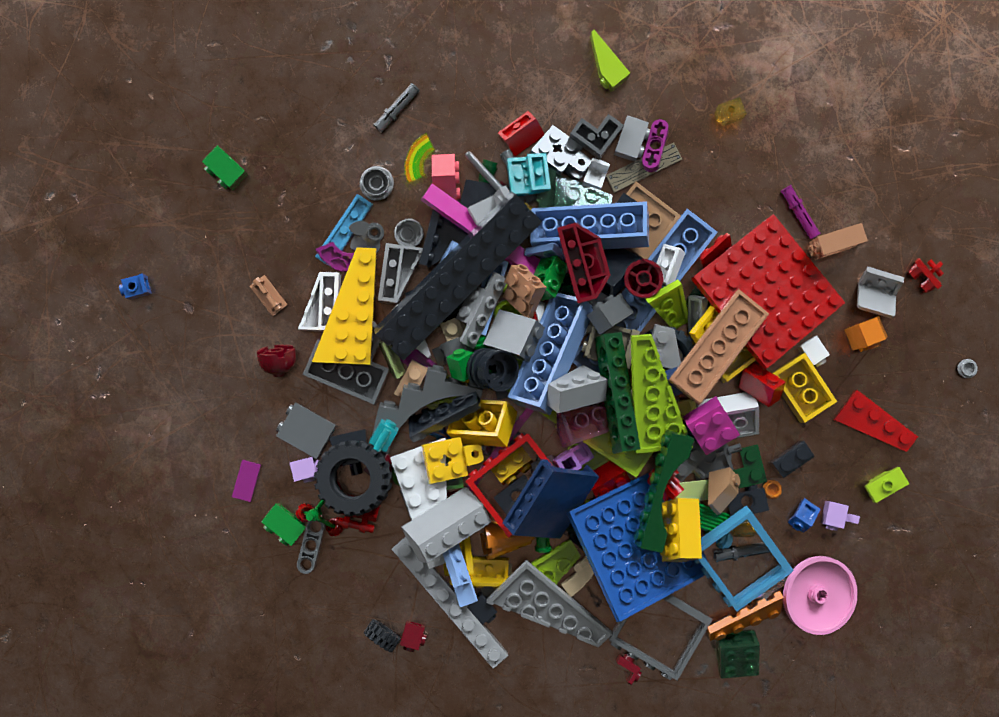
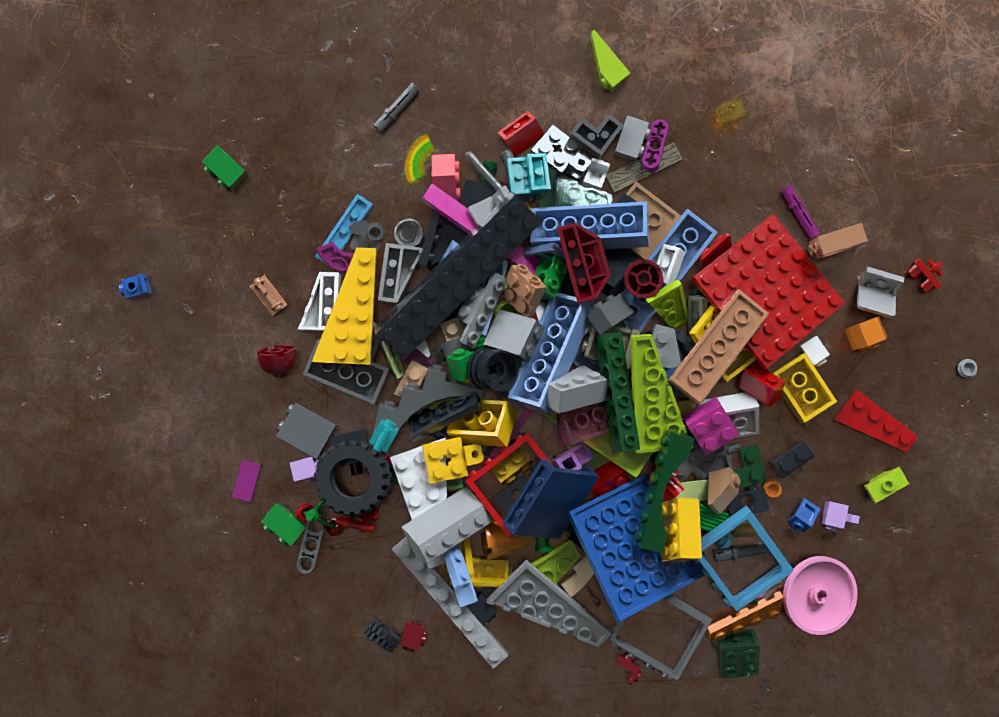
(376, 183): light grey piece -> none

